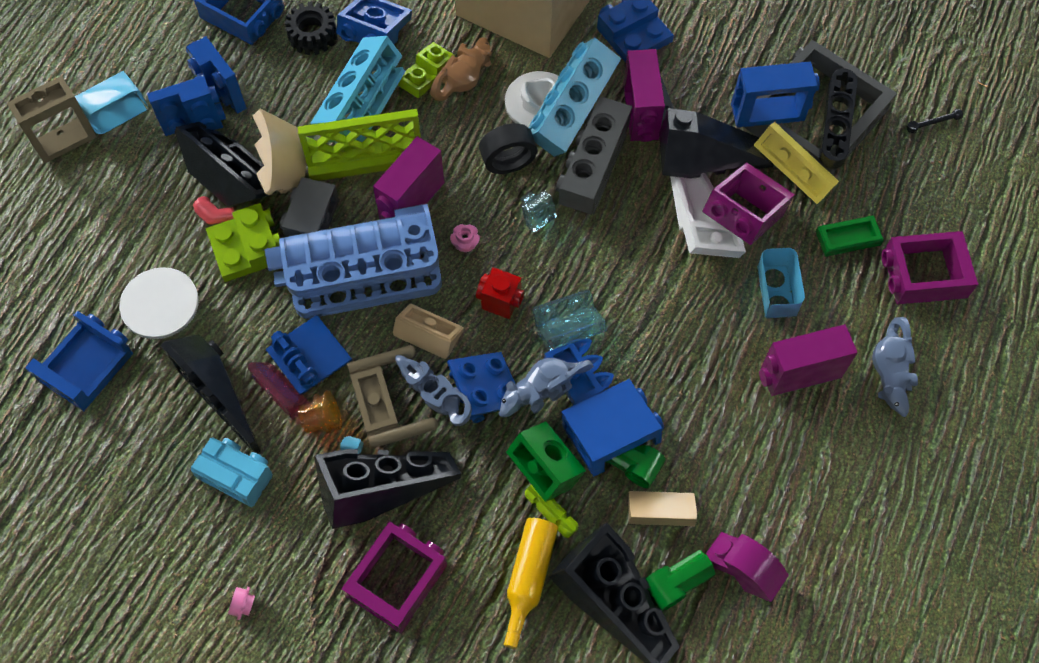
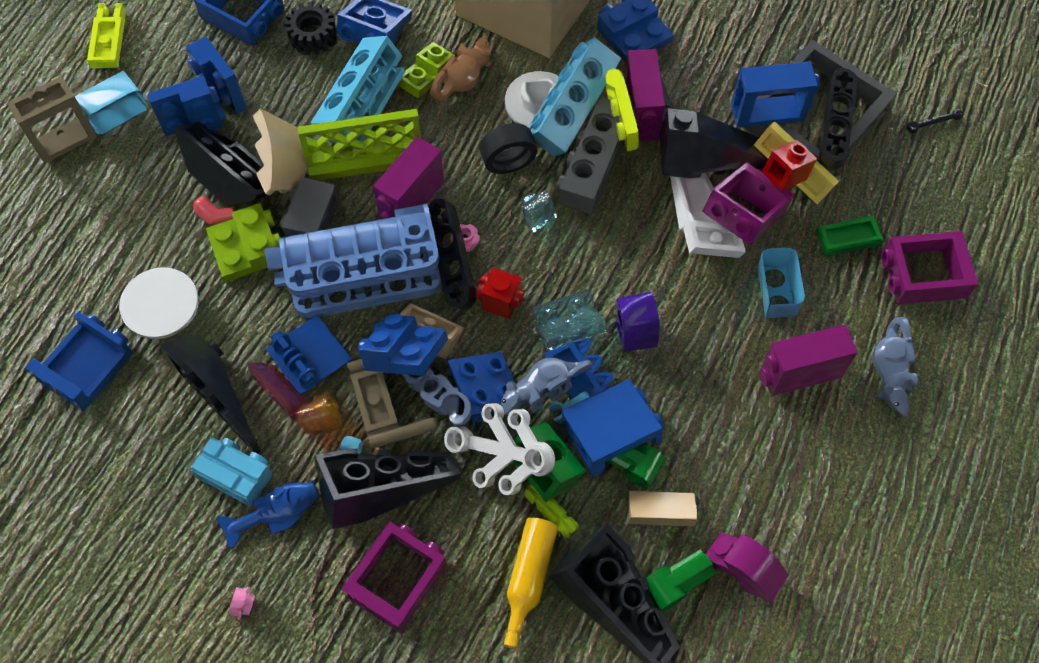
(106, 37): none -> neon yellow hinge
(279, 509): none -> blue animal
(401, 346): none -> blue plate
(447, 255): none -> black beam
(504, 449): none -> white plant
(558, 405): none -> medium azure hand
(622, 107): none -> neon yellow hinge
(638, 322): none -> dark purple piece
(789, 165): none -> red brick

